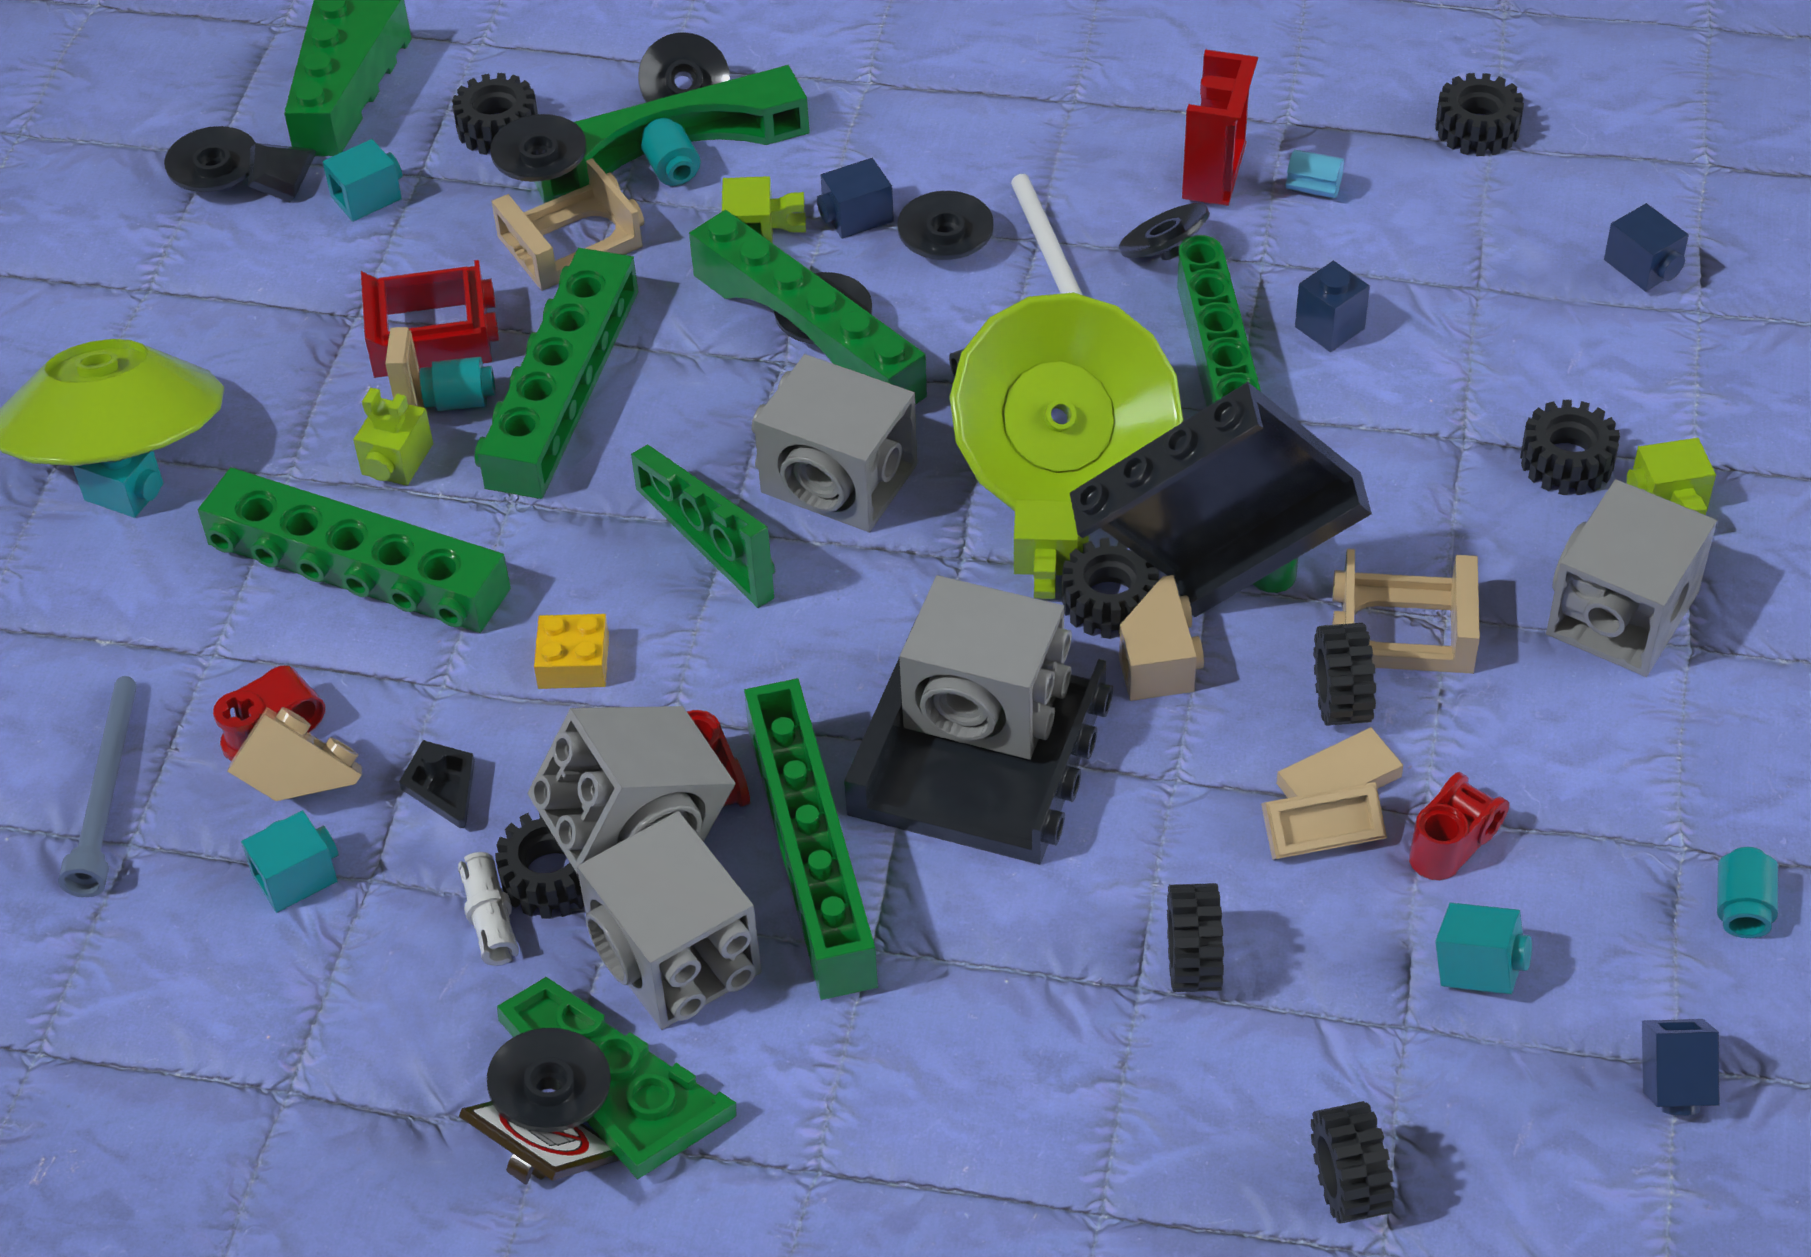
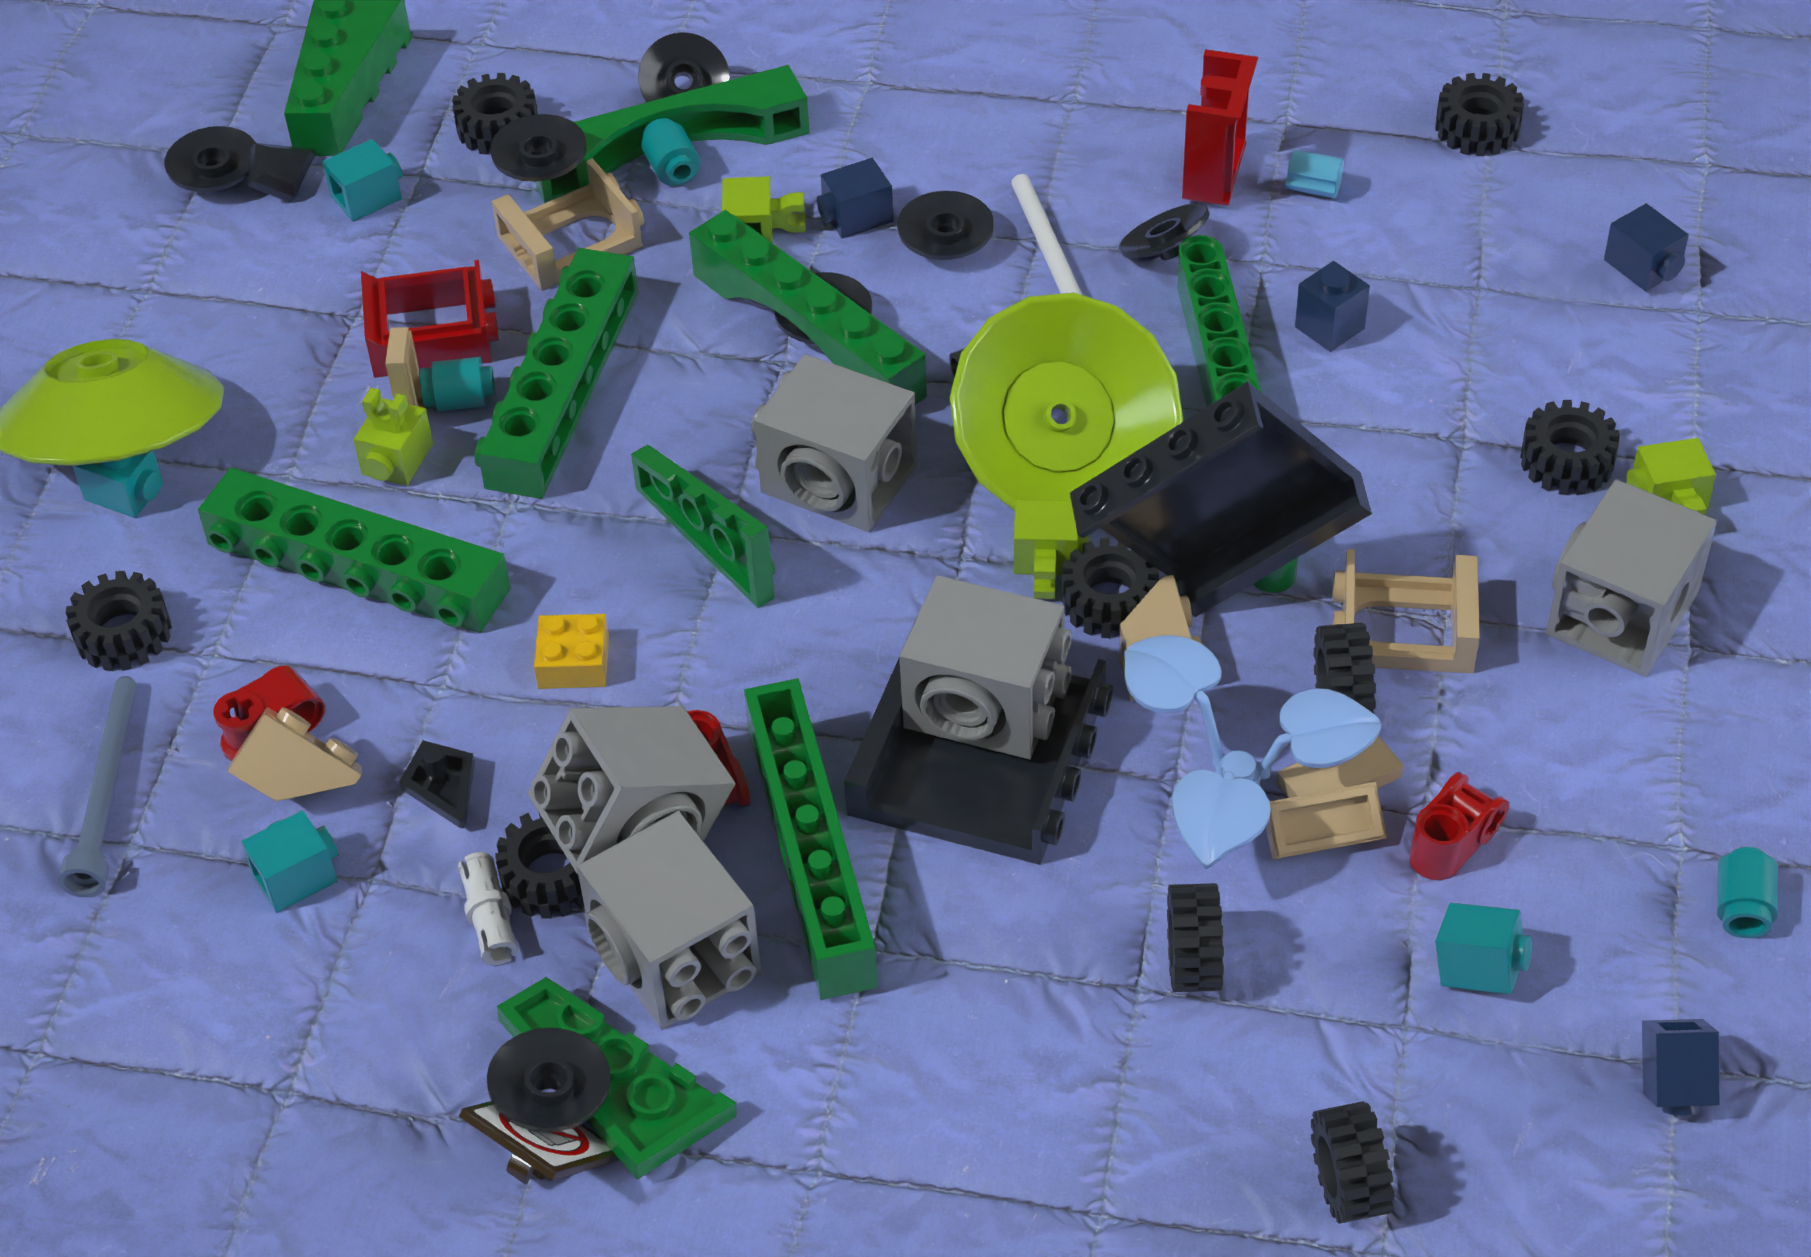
(111, 600): none -> black tyre
(1228, 806): none -> light blue plant

